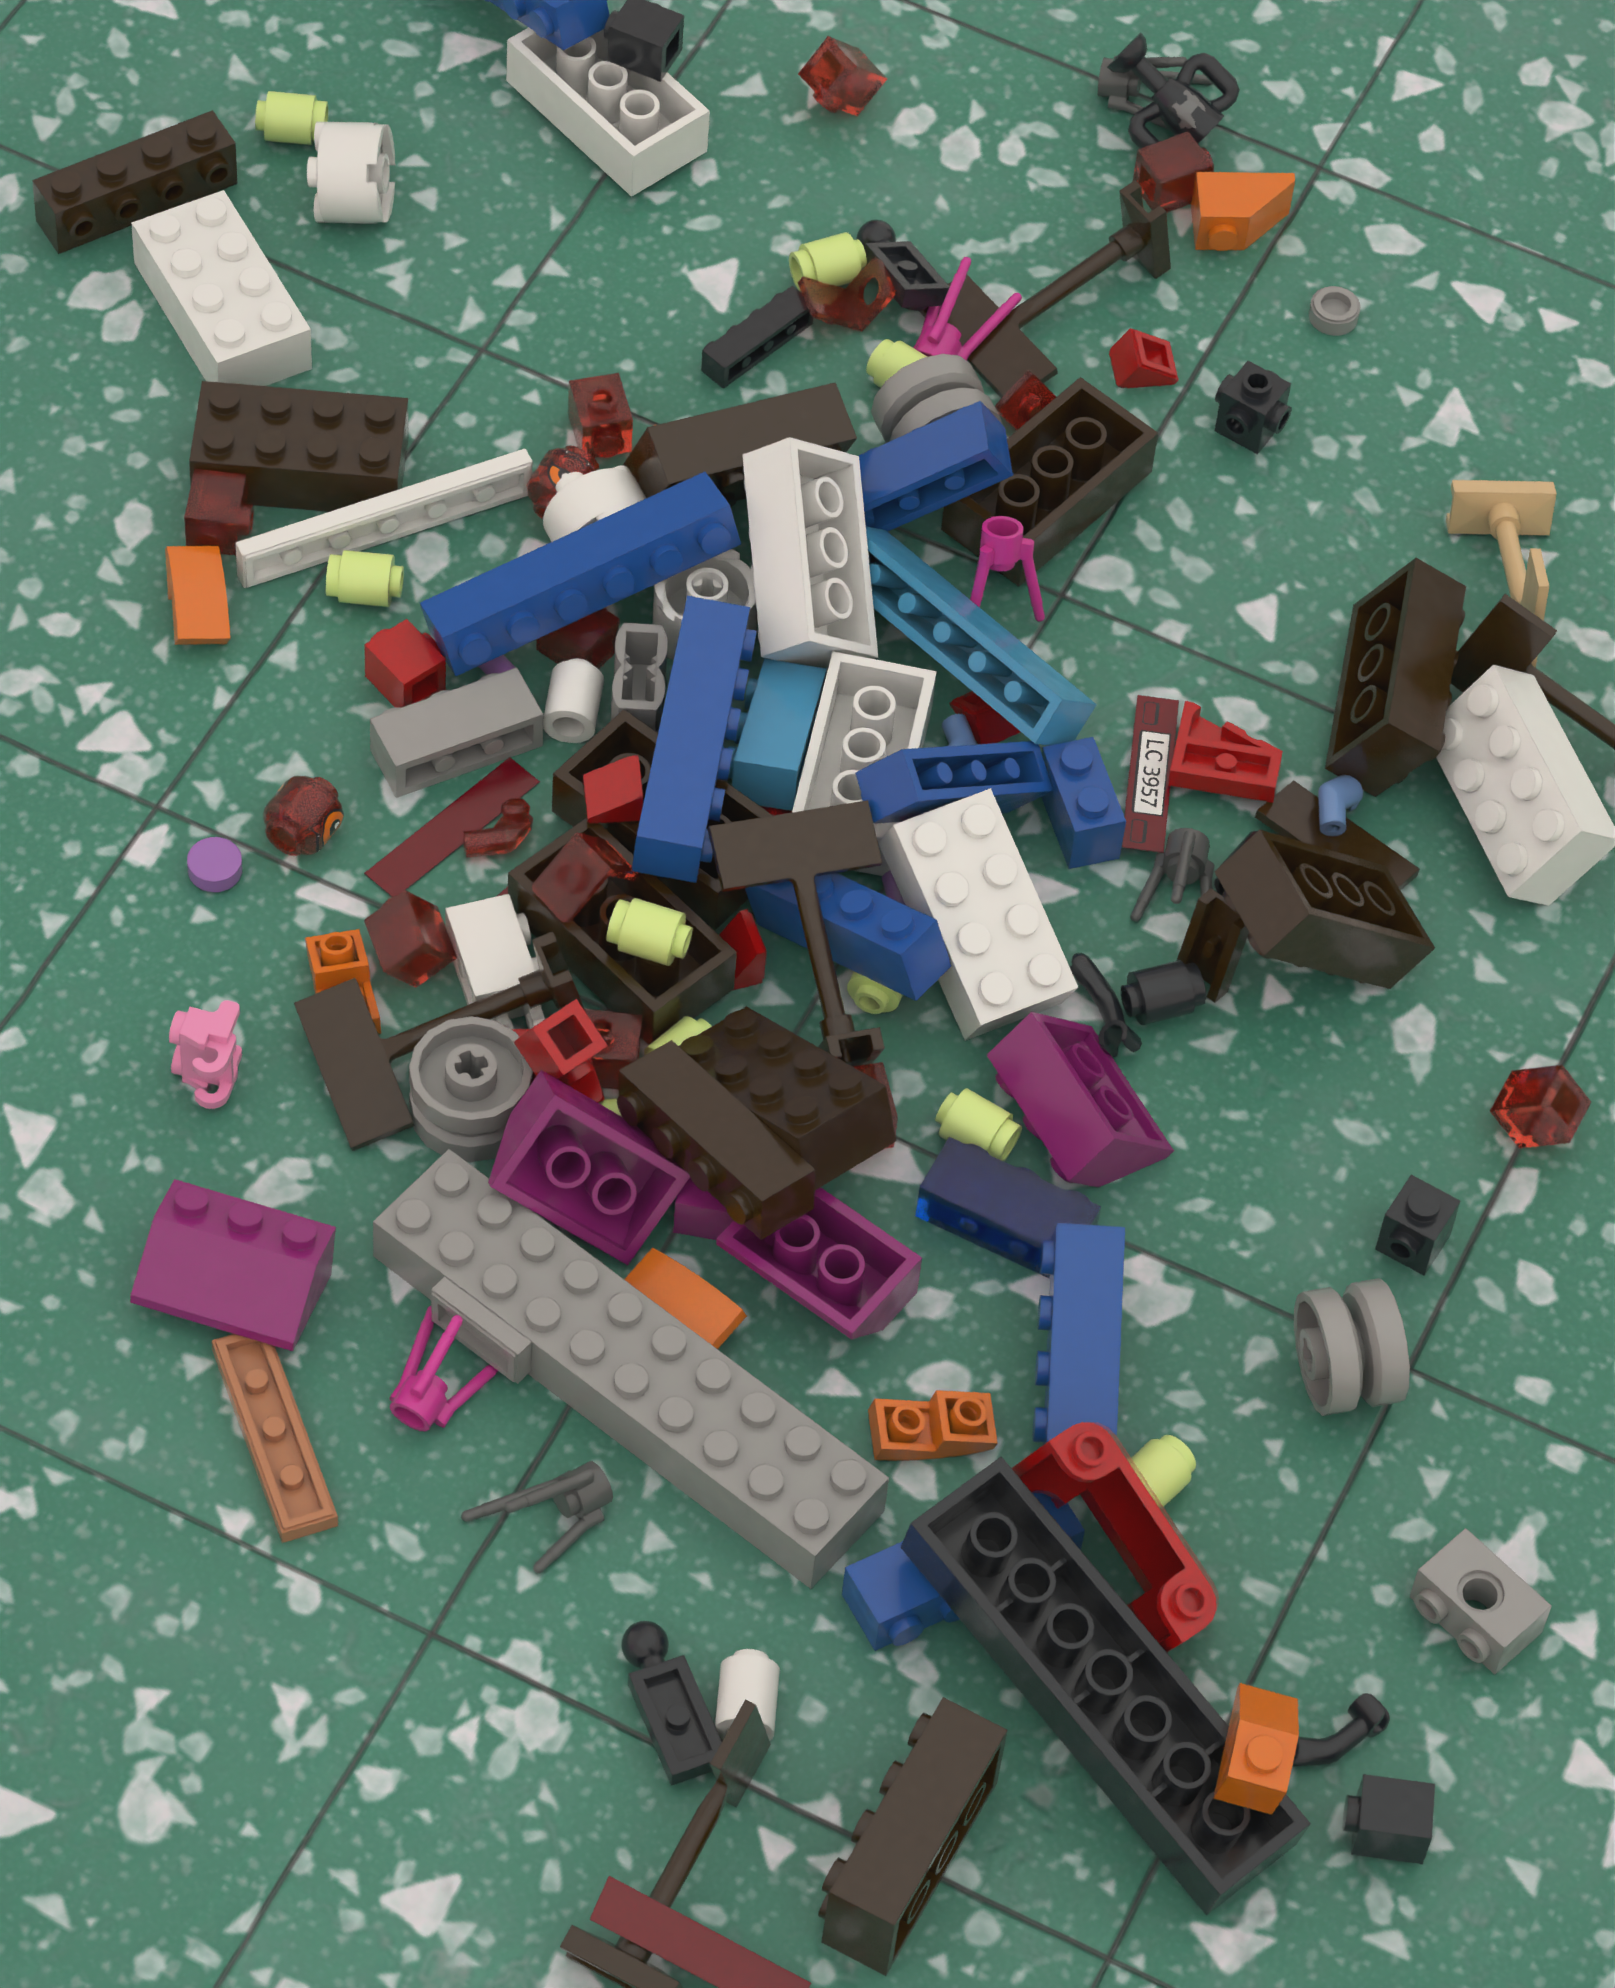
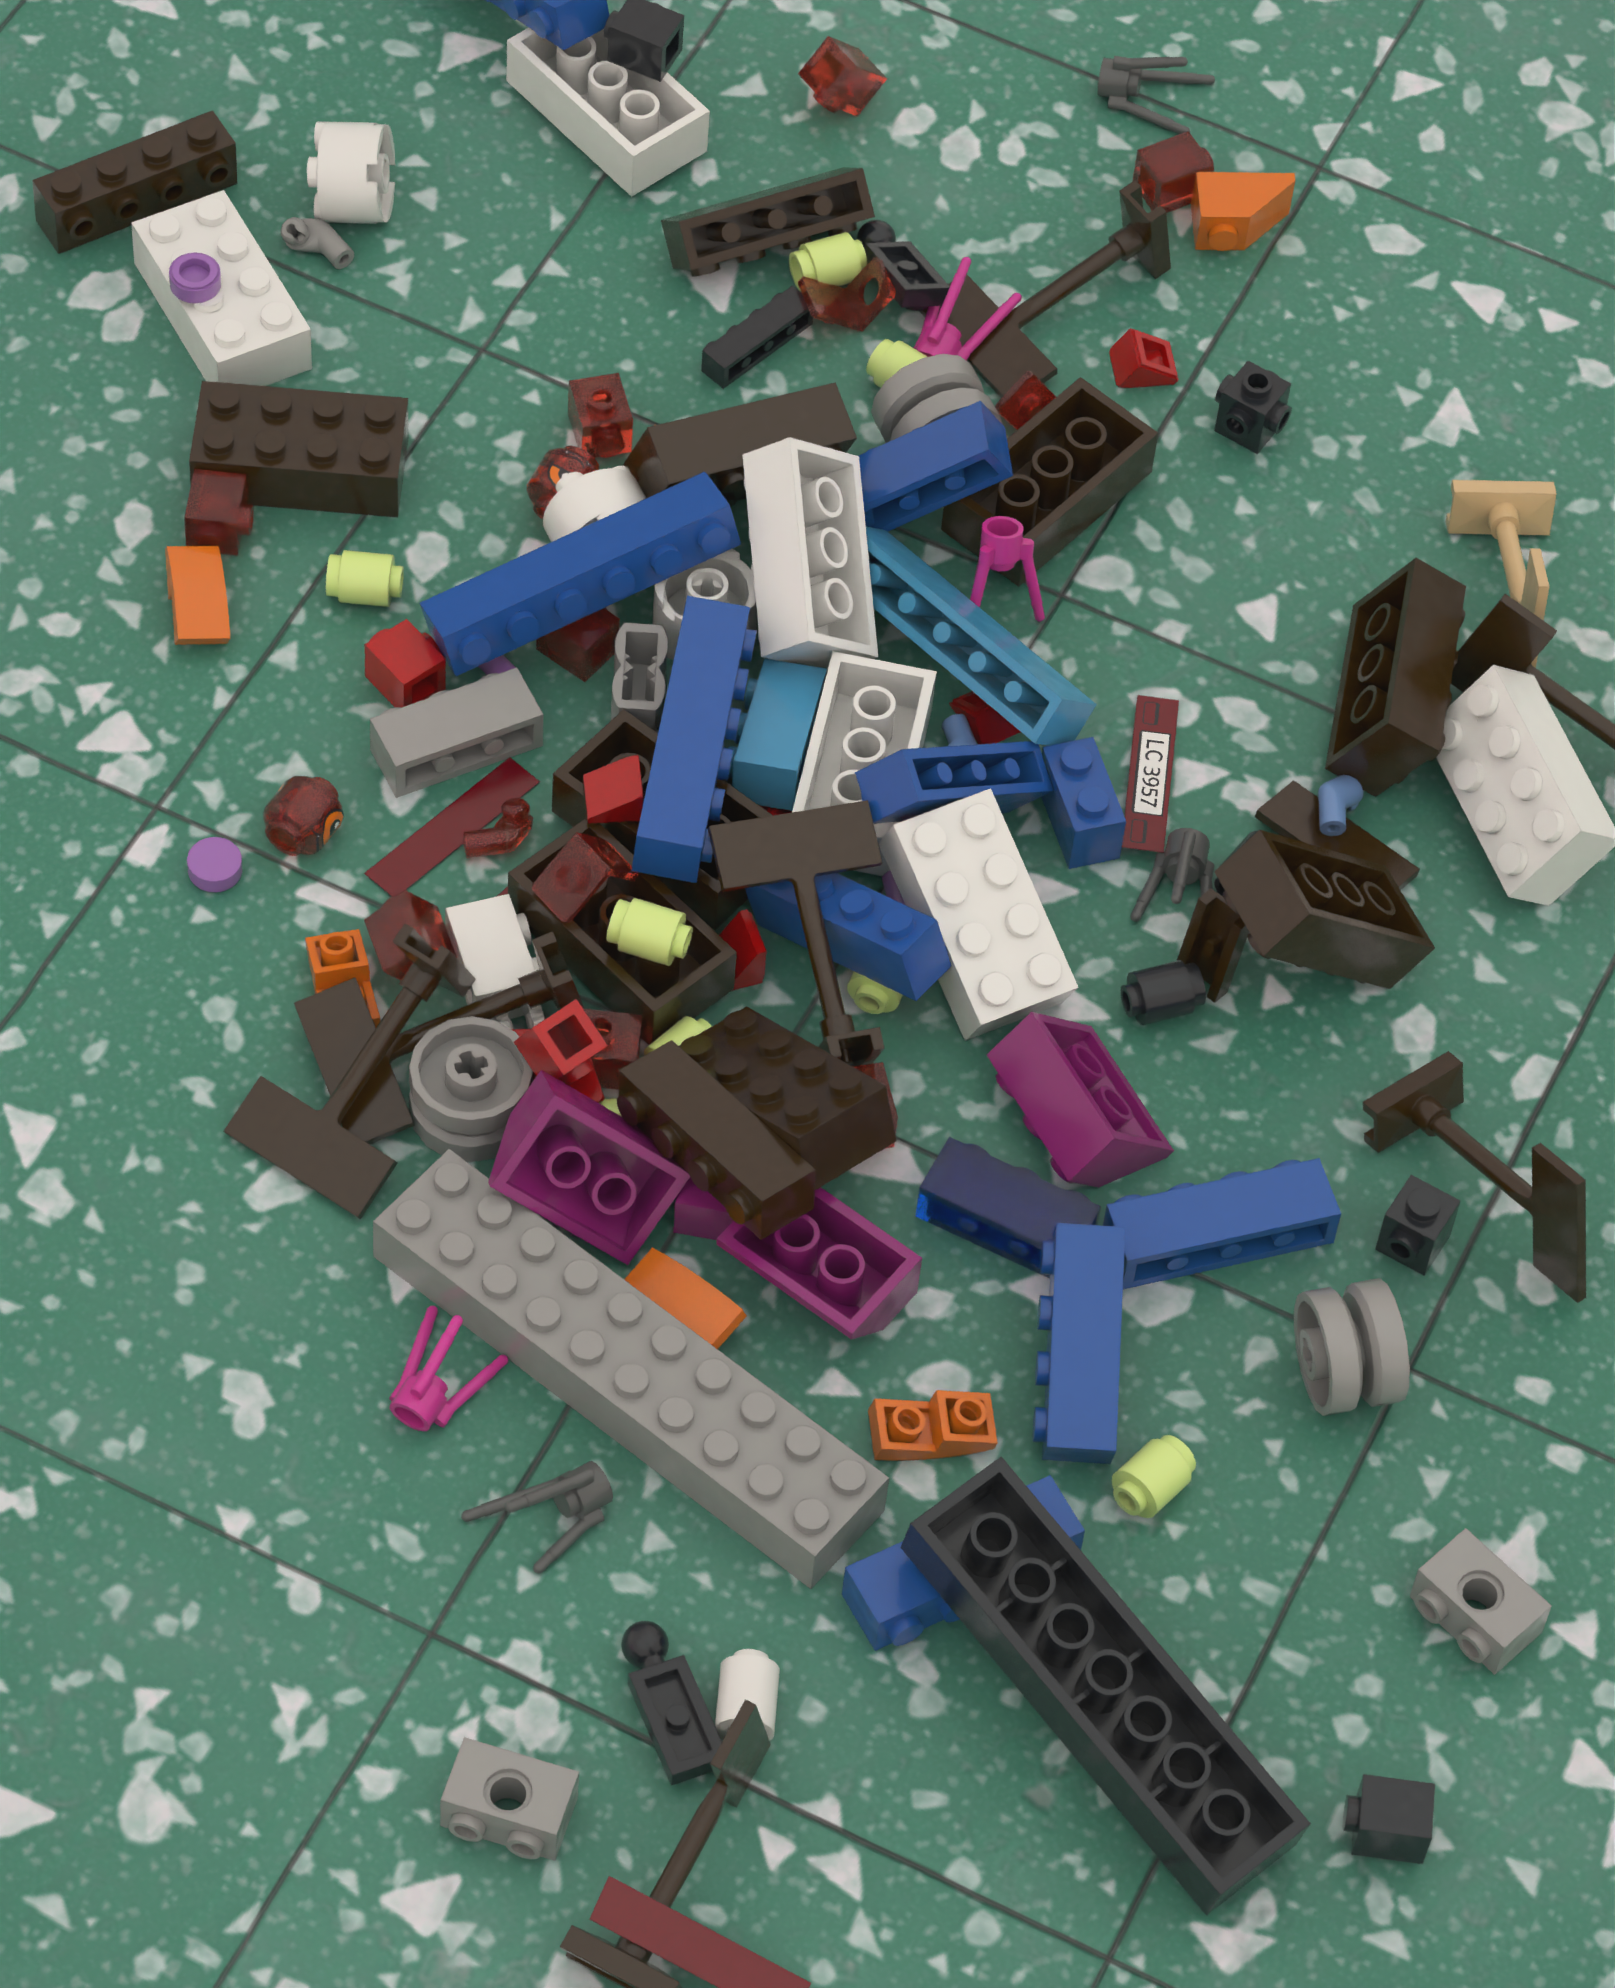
(195, 277): none -> medium lavender tile
(207, 1051): bright pink piece -> none
(234, 1265): magenta slope -> none
(275, 1436): nougat tile -> none
(290, 117): yellowish green brick -> none
(311, 1141): none -> dark brown piece
(317, 237): none -> light grey arm
(383, 518): white tile -> none
(482, 1330): light grey tile -> none
(490, 1773): none -> light grey brick
(573, 701): white brick -> none
(767, 219): none -> dark brown brick
(912, 1835): dark brown brick -> none
(978, 1122): yellowish green brick -> none
(1094, 1464): red windscreen -> none
(1104, 997): black piece -> none
(1174, 99): black piece -> none
(1223, 759): red wing -> none
(1225, 1221): none -> blue brick
(1258, 1749): orange slope -> none
(1334, 310): light grey tile -> none
(1368, 1720): black piece -> none
(1540, 1106): clear red brick -> none
(1556, 1191): none -> dark brown piece

